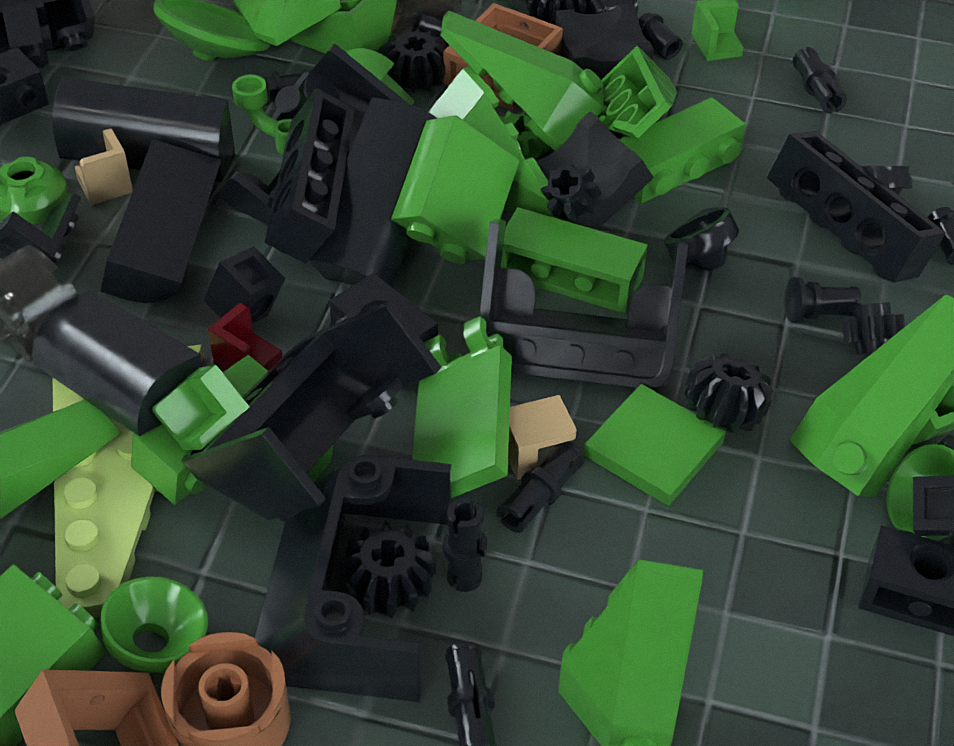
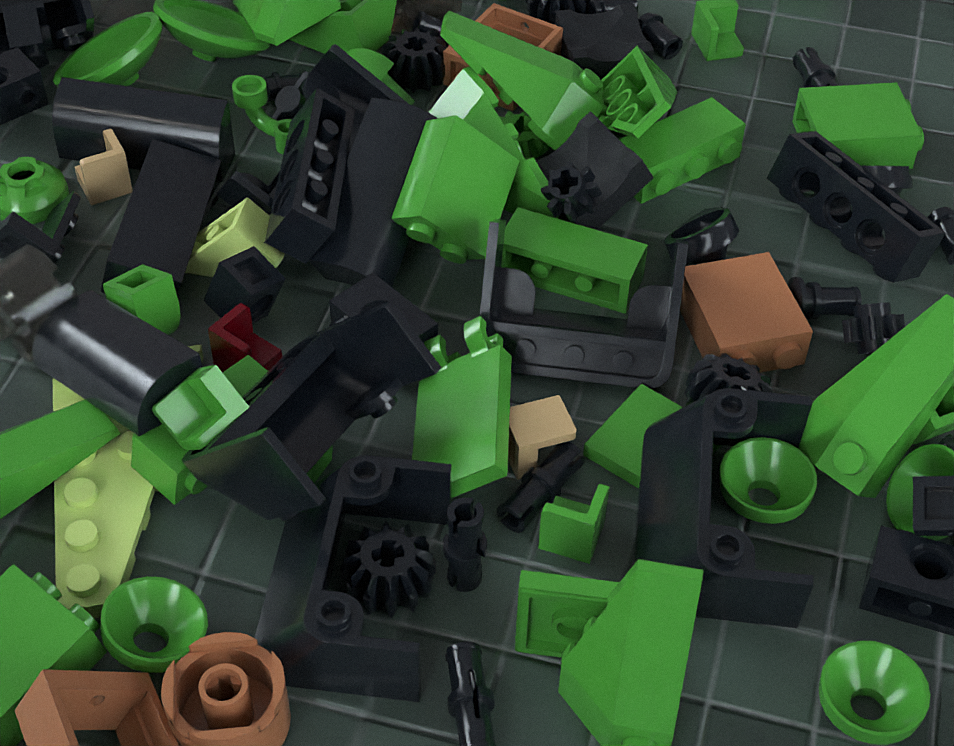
(115, 53): none -> bright green dish
(147, 295): none -> bright green brick
(229, 235): none -> yellowish green slope
(555, 610): none -> bright green tile
(573, 527): none -> bright green panel
(676, 504): none -> black windscreen
(746, 312): none -> nougat brick
(770, 466): none -> bright green piece
(863, 121): none -> bright green brick
(879, 673): none -> bright green piece

